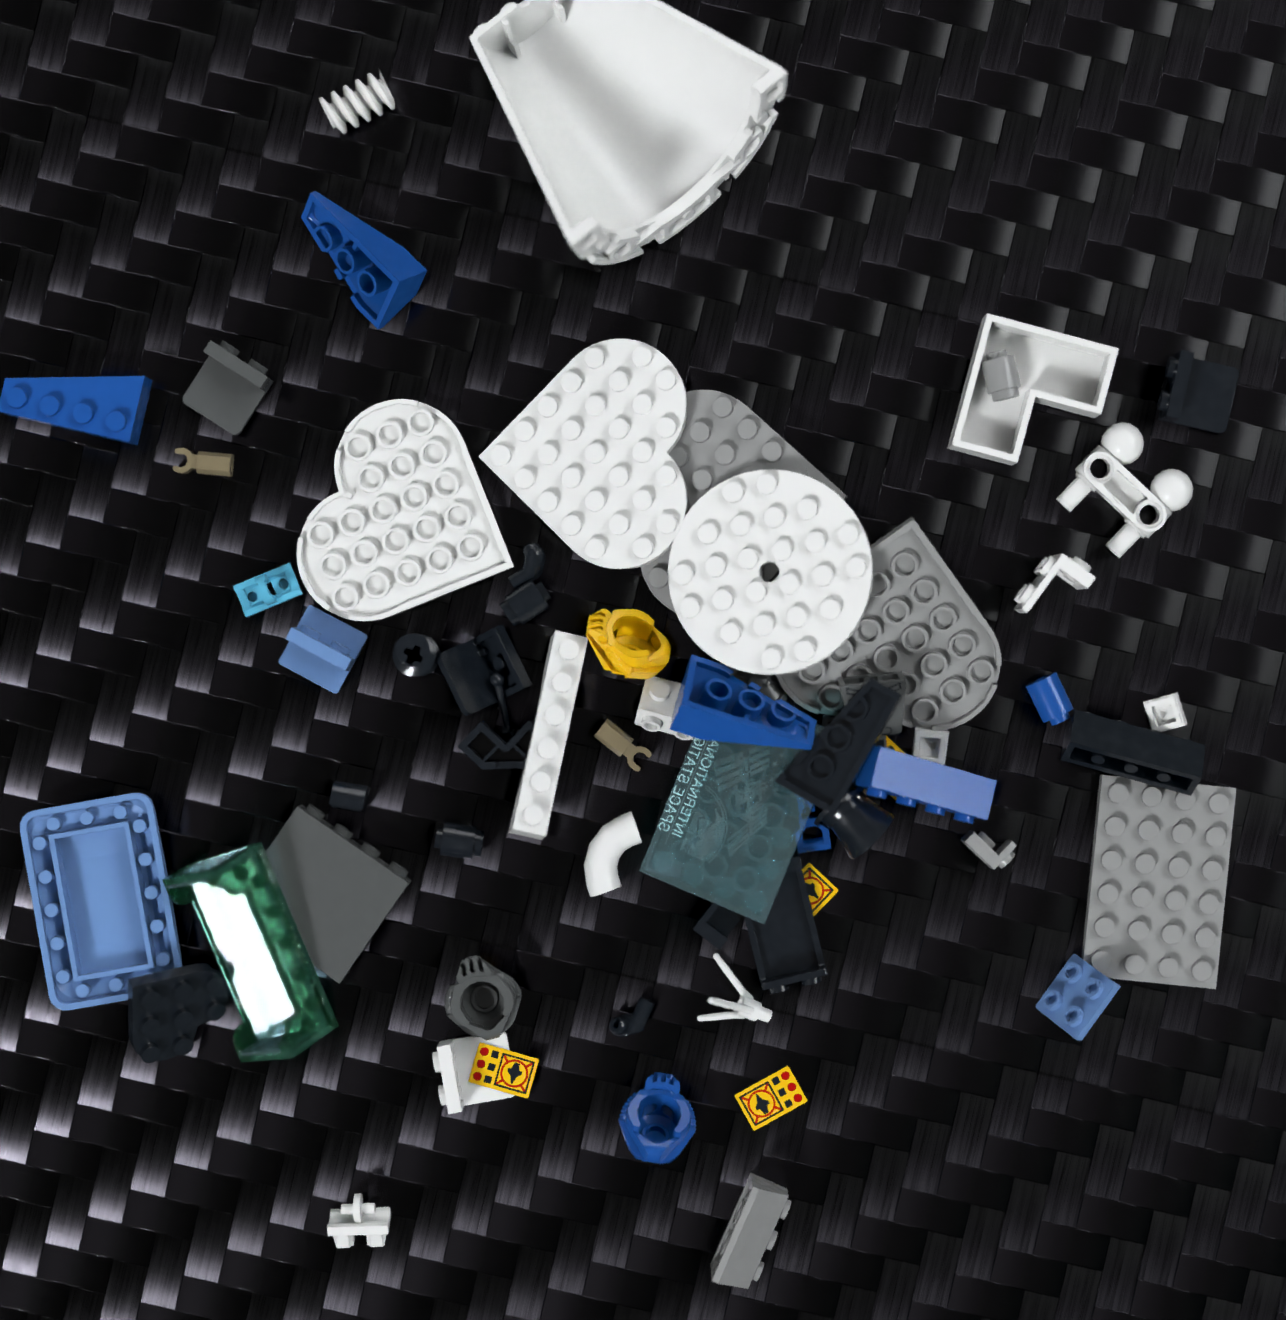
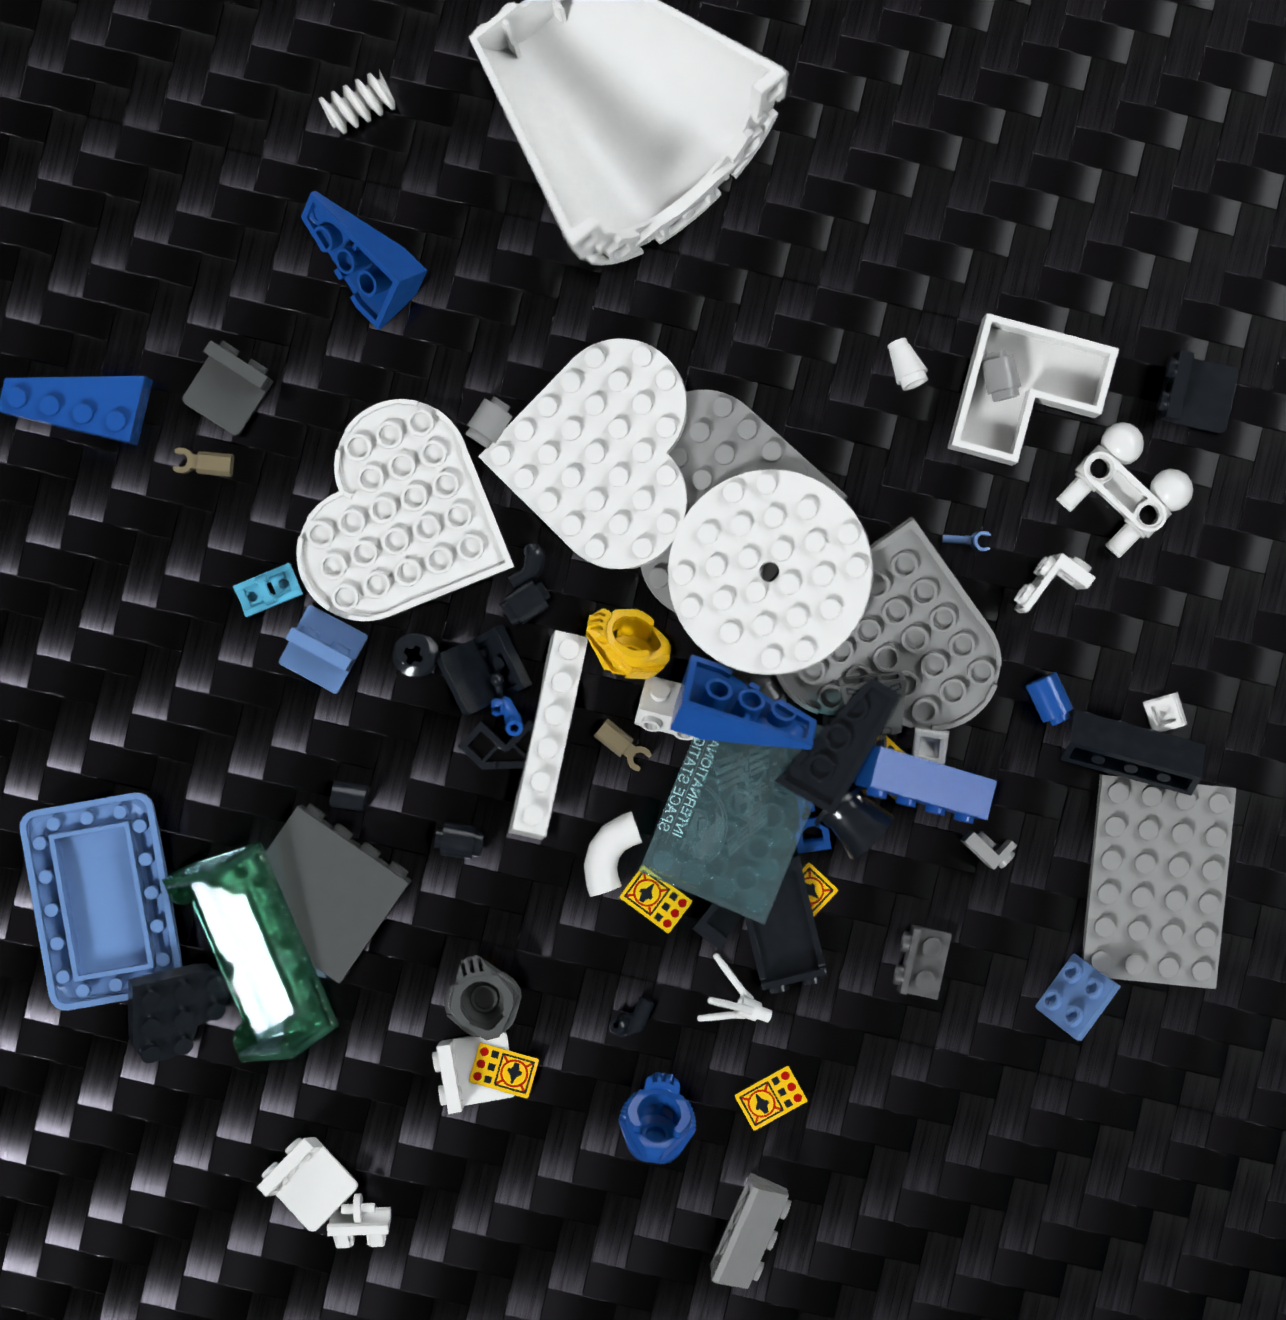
(309, 1182): none -> white bracket
(489, 422): none -> light grey brick
(512, 718): none -> blue arm
(656, 900): none -> yellow sticker
(907, 366): none -> white cone
(922, 962): none -> flat silver bracket
(967, 540): none -> medium blue hand

